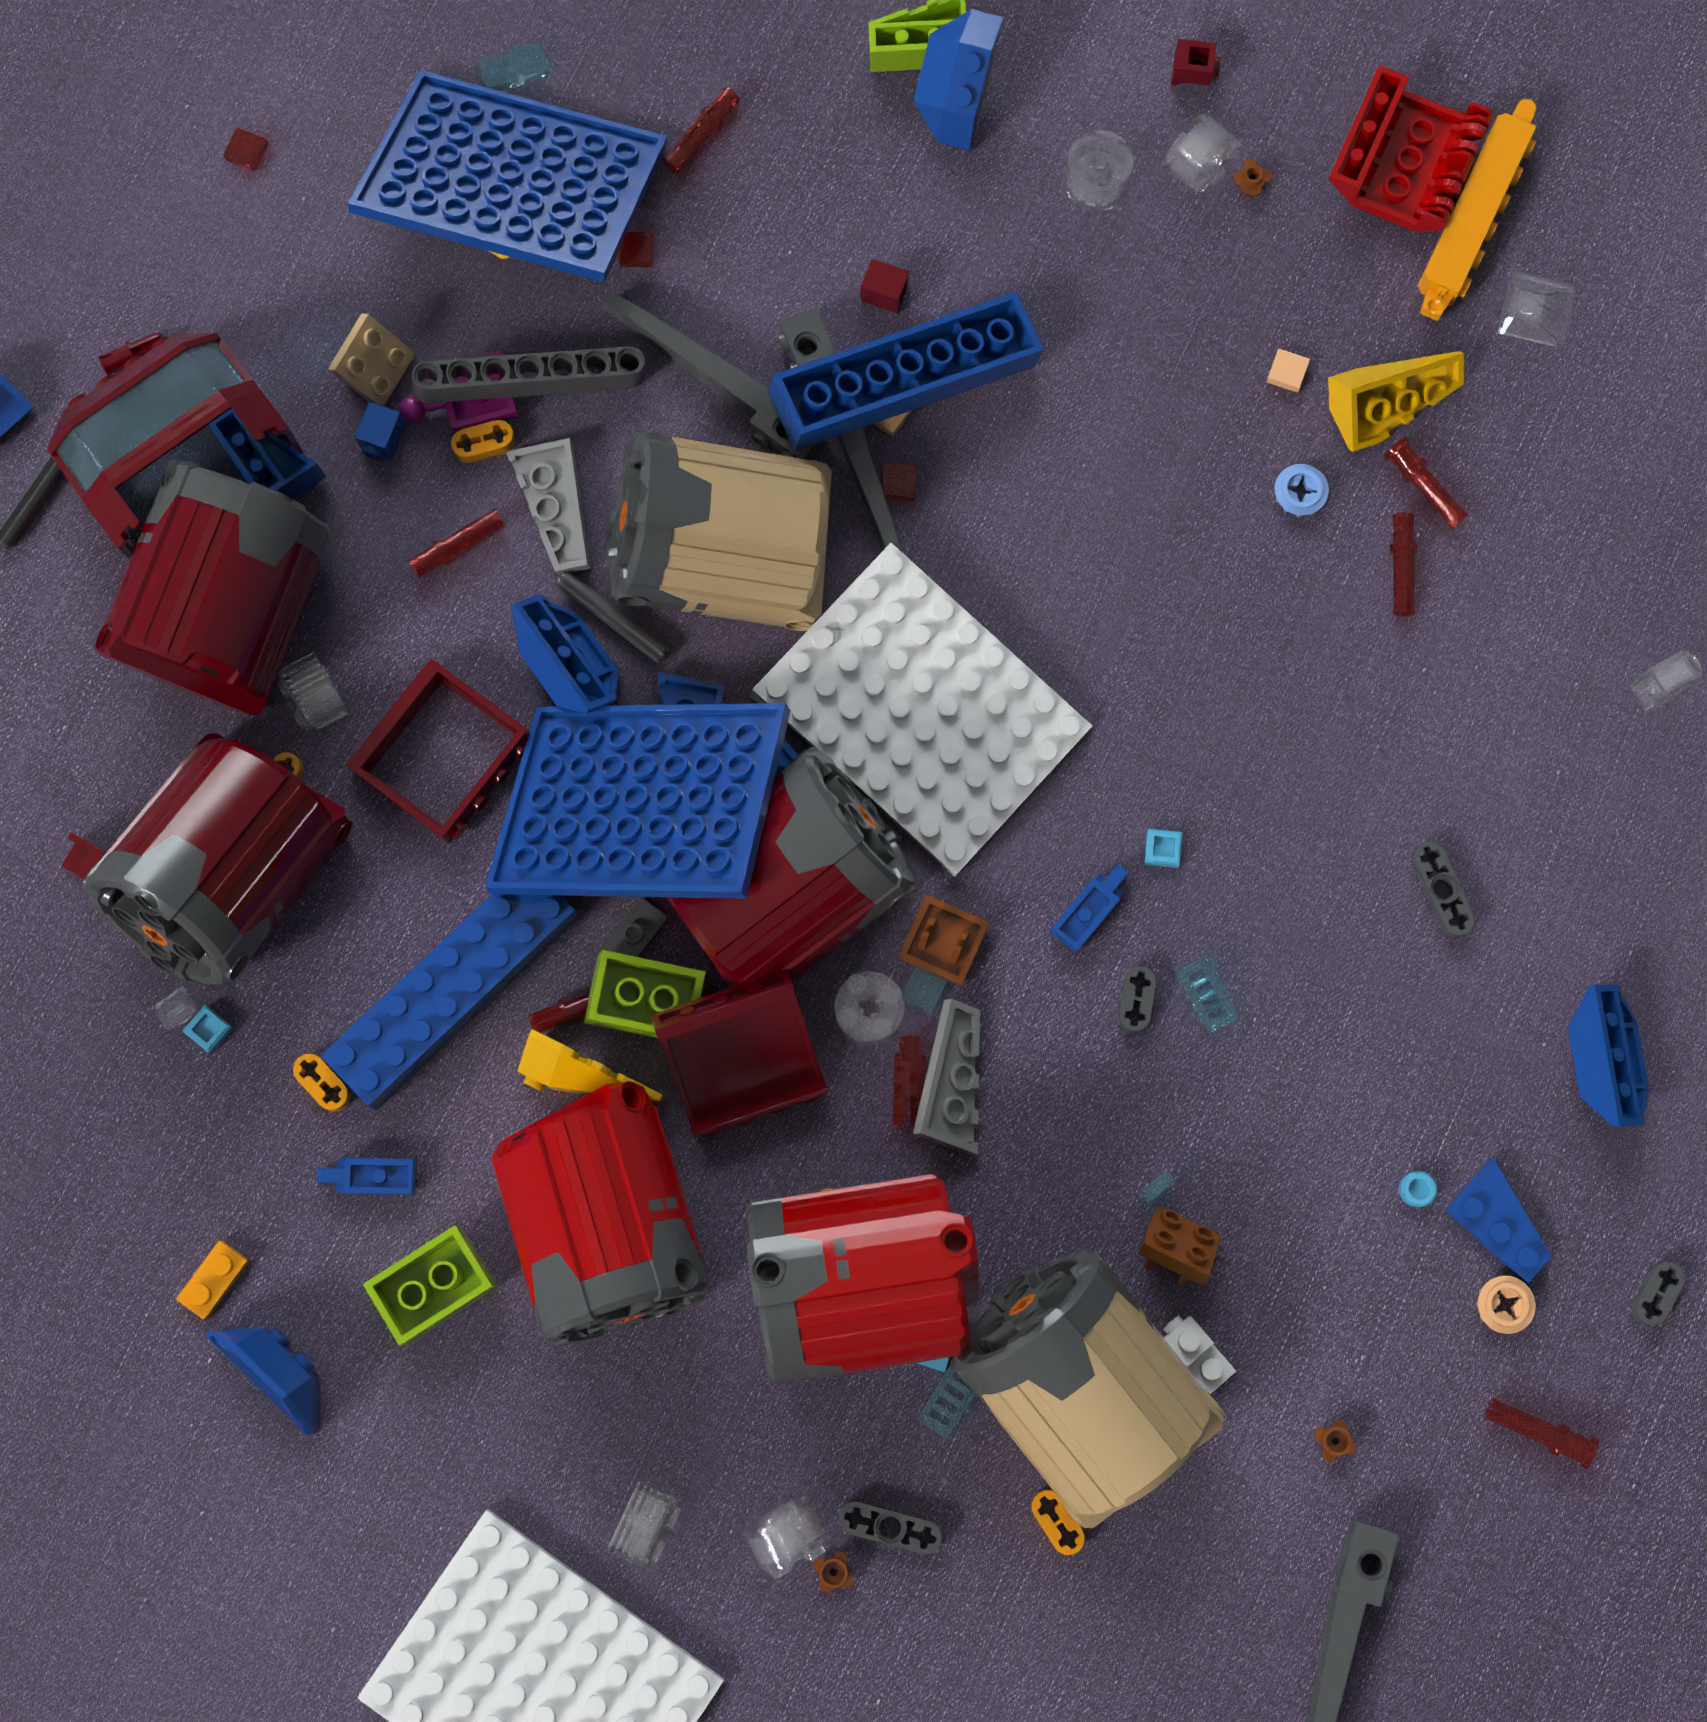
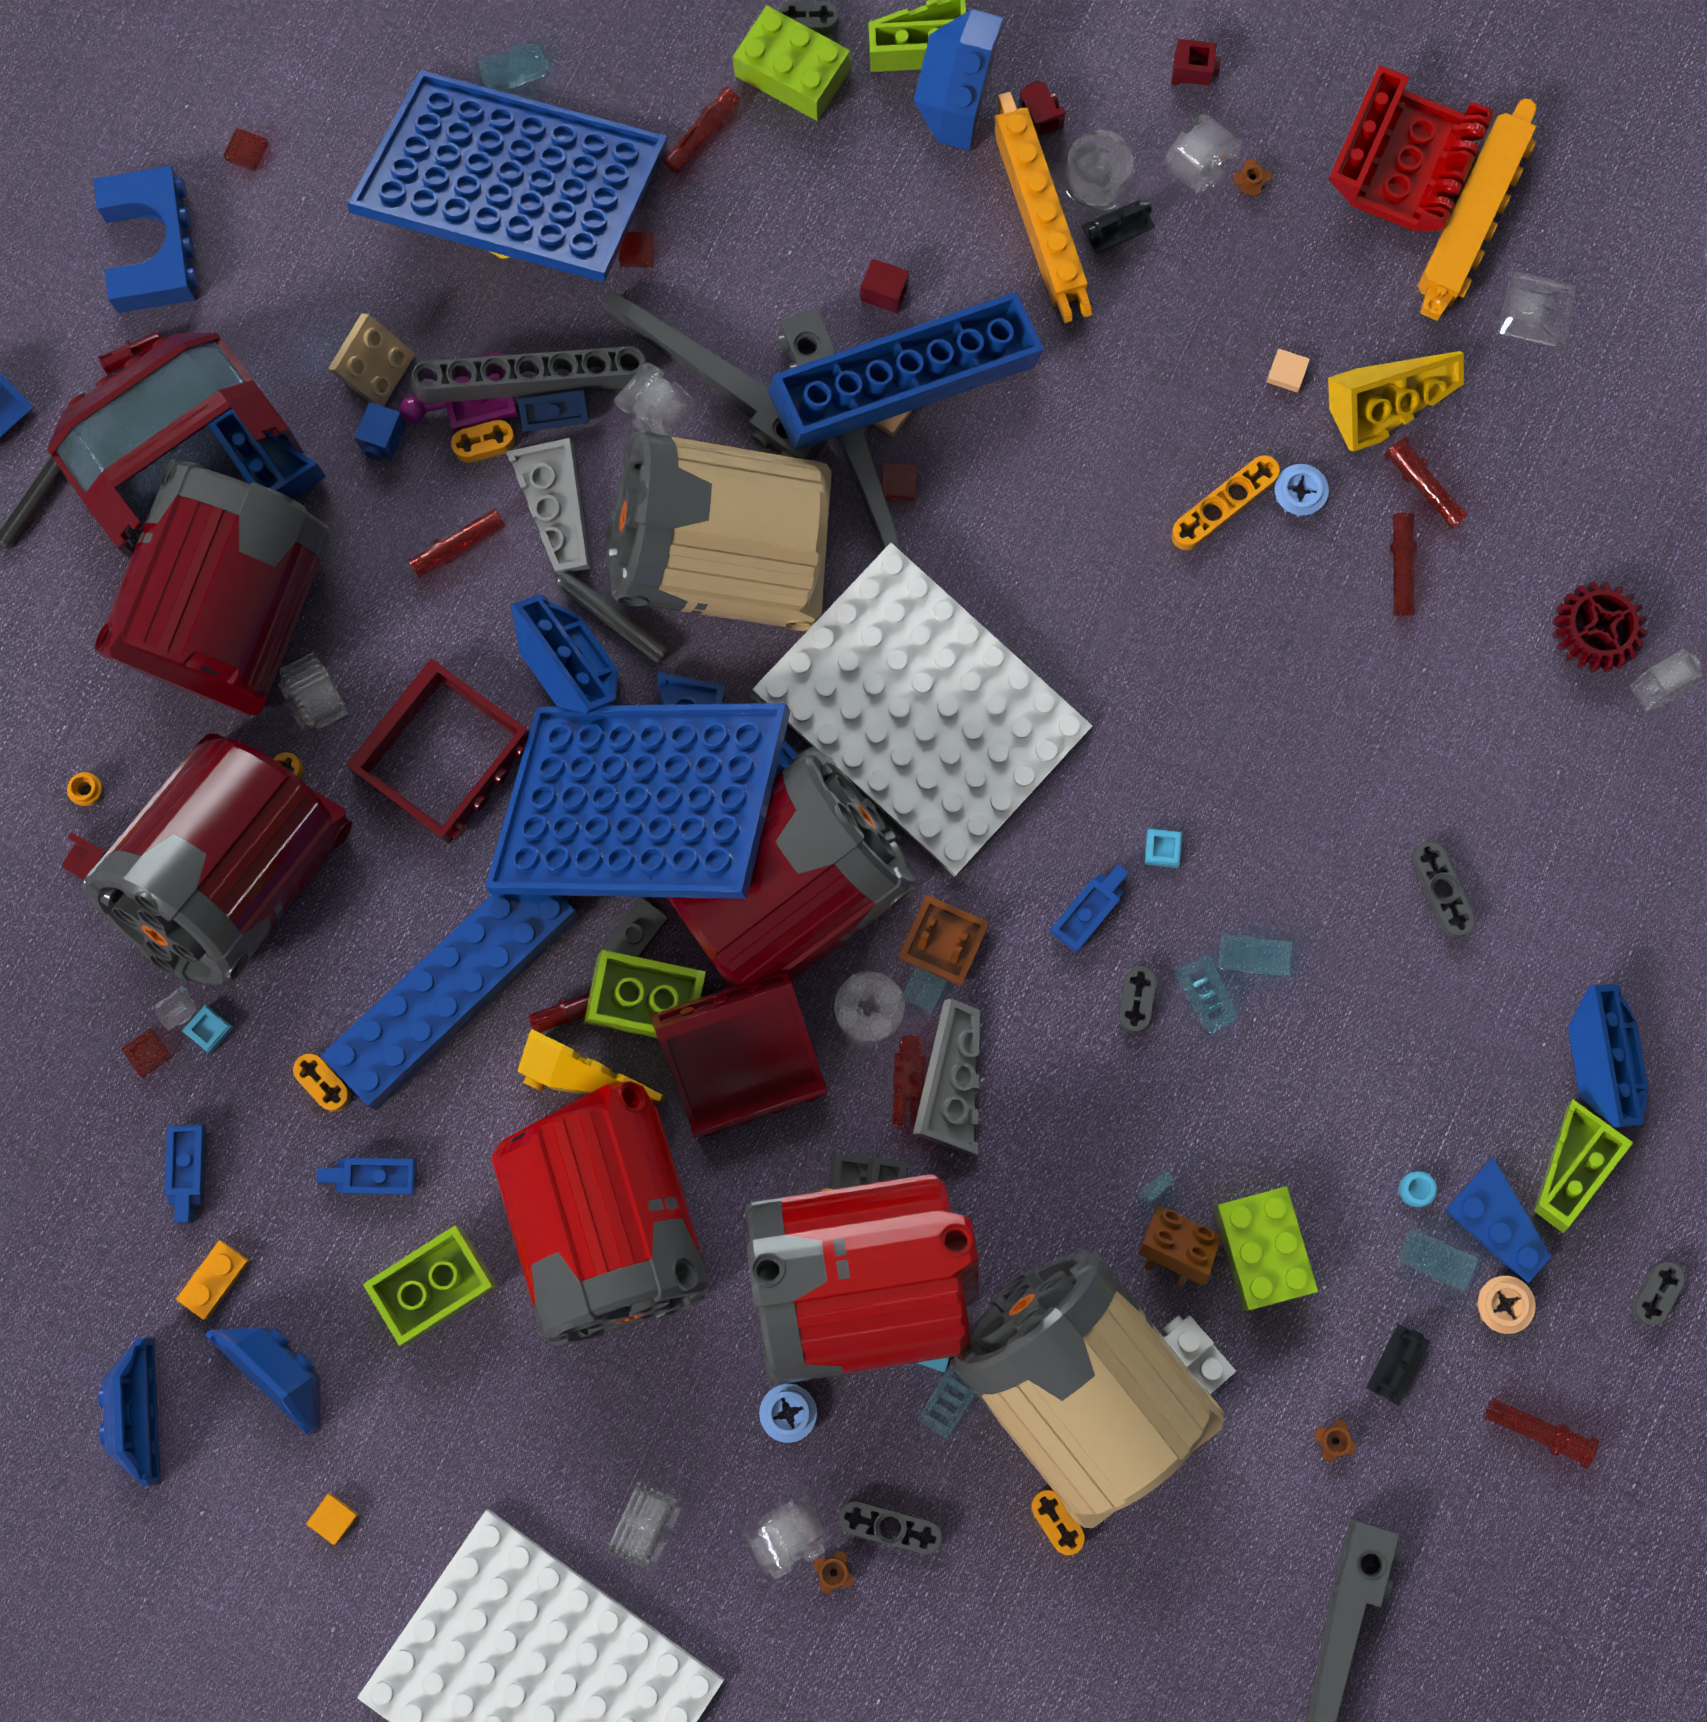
(76, 784): none -> light orange plate
(132, 1413): none -> blue wedge
(146, 1052): none -> clear red tile
(168, 274): none -> blue arch
(185, 1169): none -> blue hinge
(332, 1519): none -> light orange tile
(553, 409): none -> dark blue plate
(655, 401): none -> clear brick
(772, 1405): none -> light blue gear
(791, 62): none -> lime brick
(810, 13): none -> dark grey beam
(858, 1170): none -> dark grey slope
(1040, 208): none -> light orange hinge
(1043, 108): none -> dark red brick
(1119, 225): none -> black hinge
(1223, 500): none -> light orange beam
(1255, 955): none -> clear light blue slope
(1265, 1249): none -> lime brick
(1398, 1364): none -> black hinge
(1437, 1260): none -> clear light blue slope
(1578, 1165): none -> lime wedge
(1590, 603): none -> dark red gear

